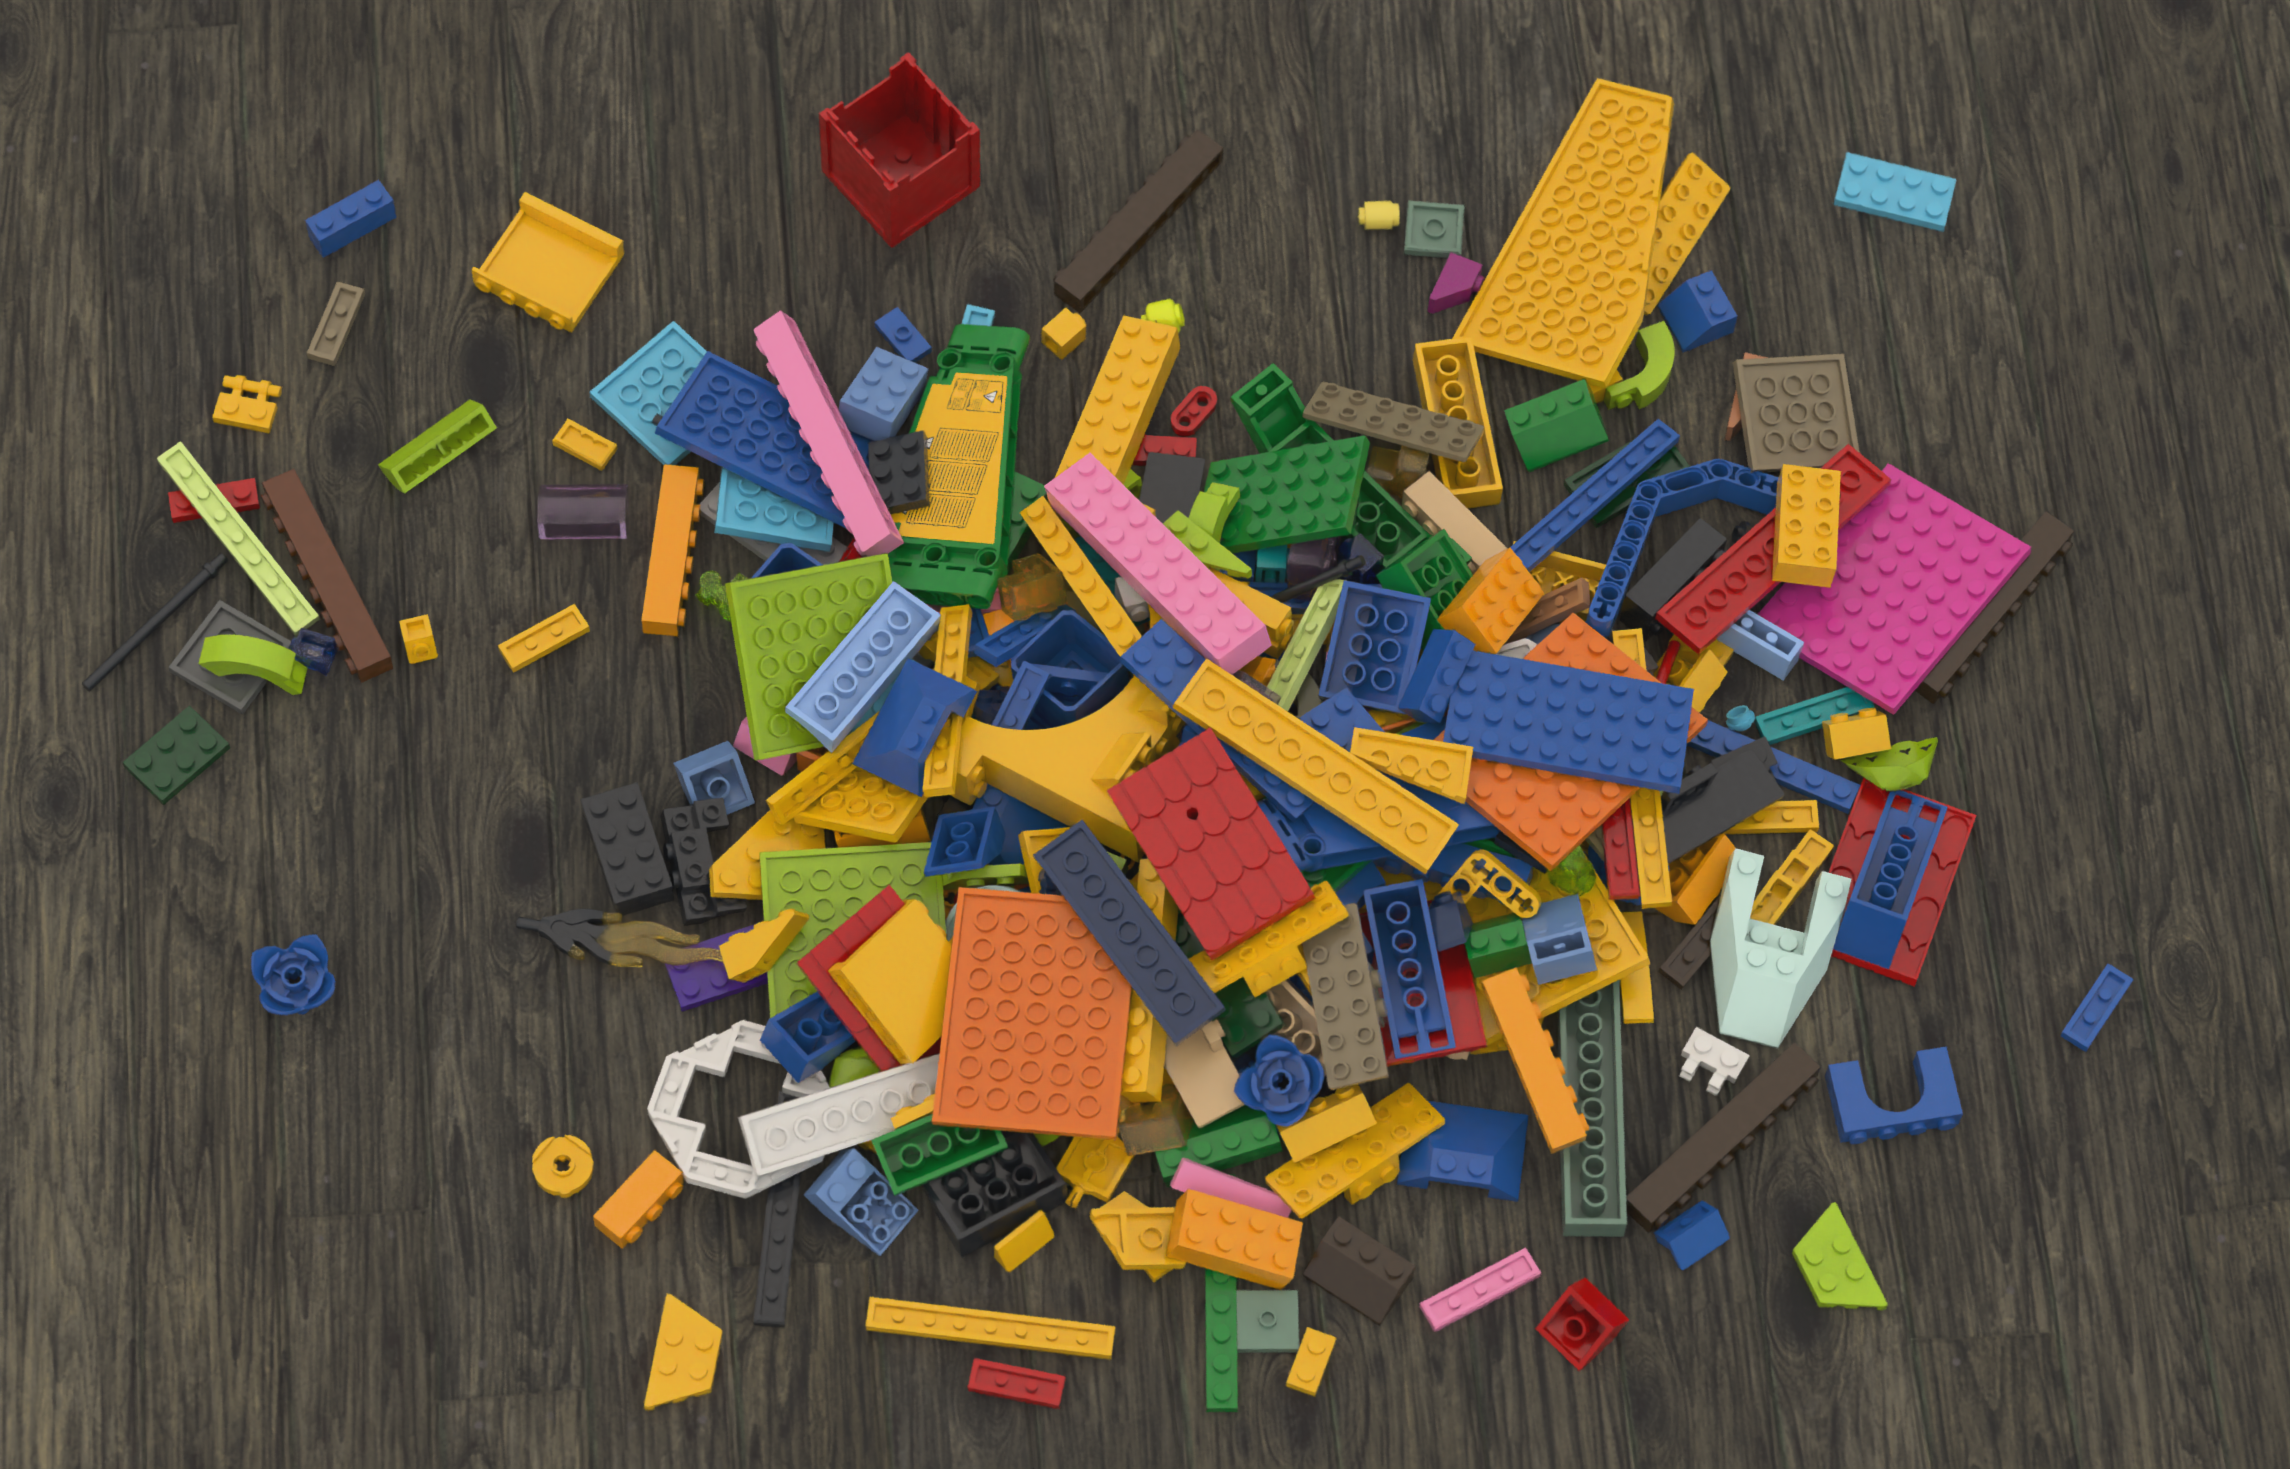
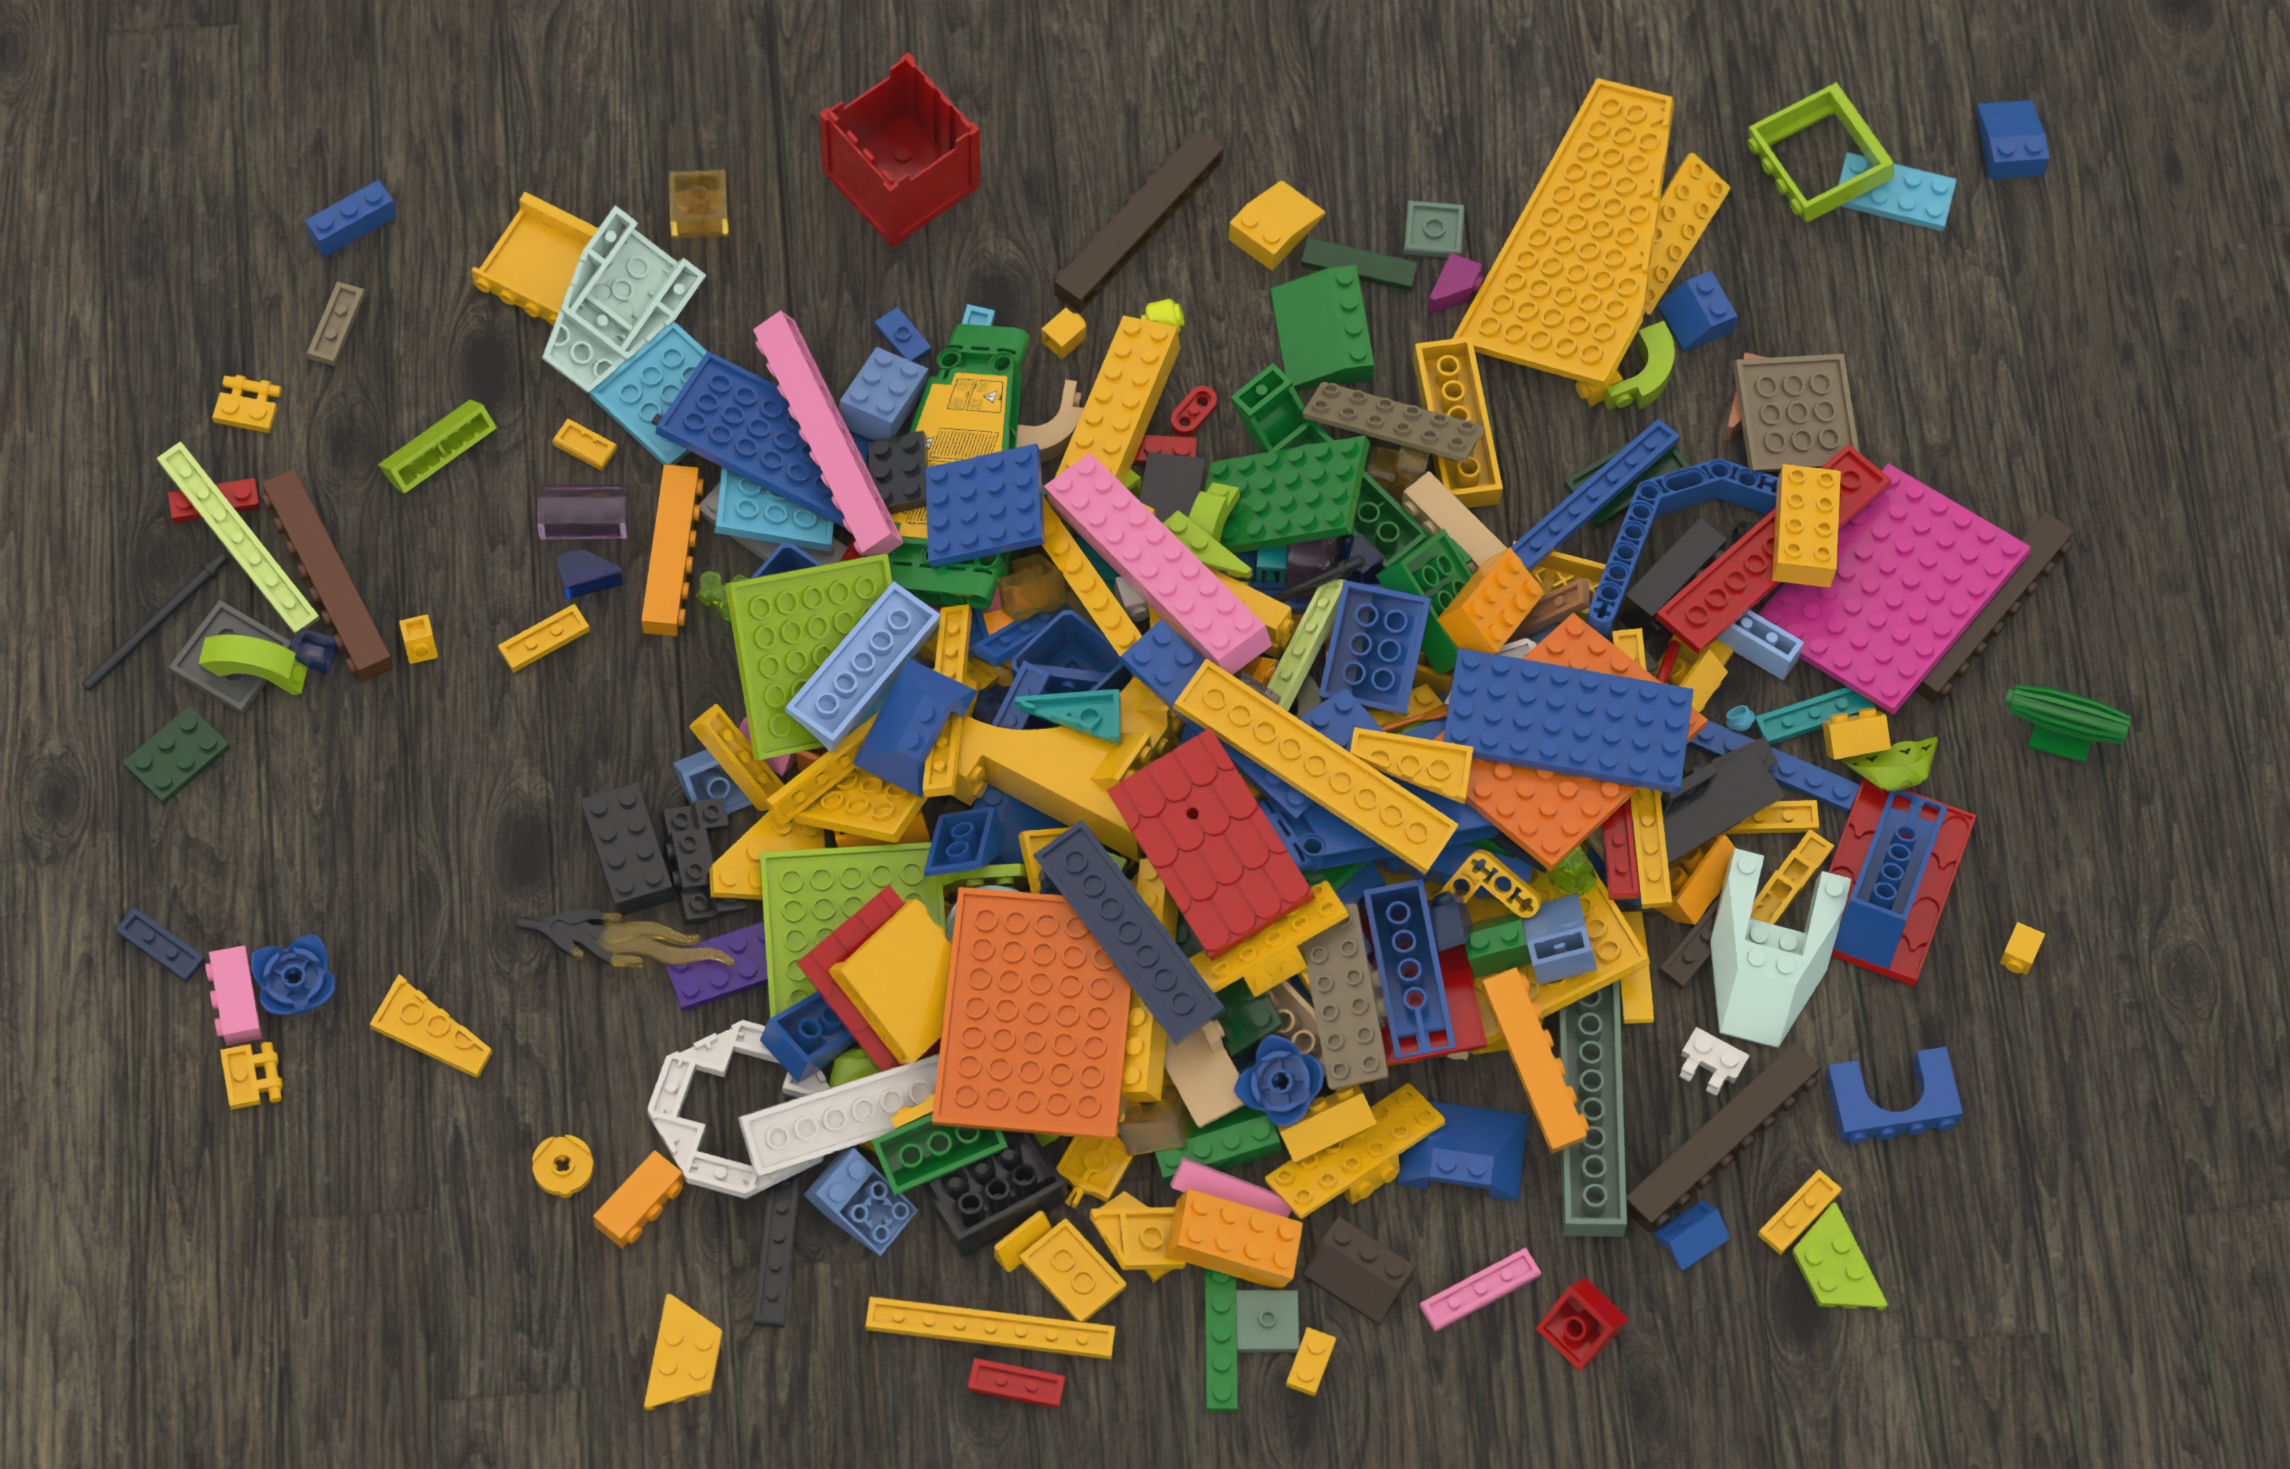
(160, 945): none -> dark blue plate
(234, 995): none -> bright pink brick
(241, 1076): none -> yellow plate
(420, 1024): none -> yellow wing
(586, 573): none -> clear blue slope
(616, 301): none -> light aqua wedge
(698, 204): none -> clear yellow brick
(736, 756): none -> yellow slope
(759, 949): yellow slope -> none
(984, 505): none -> blue plate
(1056, 434): none -> tan arch
(1073, 1271): none -> yellow plate
(1087, 711): none -> teal wing
(1274, 224): none -> yellow slope
(1323, 329): none -> green slope
(1370, 265): none -> dark green tile
(1379, 215): light yellow brick -> none
(1436, 676): blue brick -> none
(1556, 425): green slope -> none
(1799, 1212): none -> yellow plate
(1803, 114): none -> lime piece
(2012, 139): none -> blue slope
(2022, 949): none -> yellow brick
(2065, 720): none -> green plate
(2096, 1007): blue plate -> none

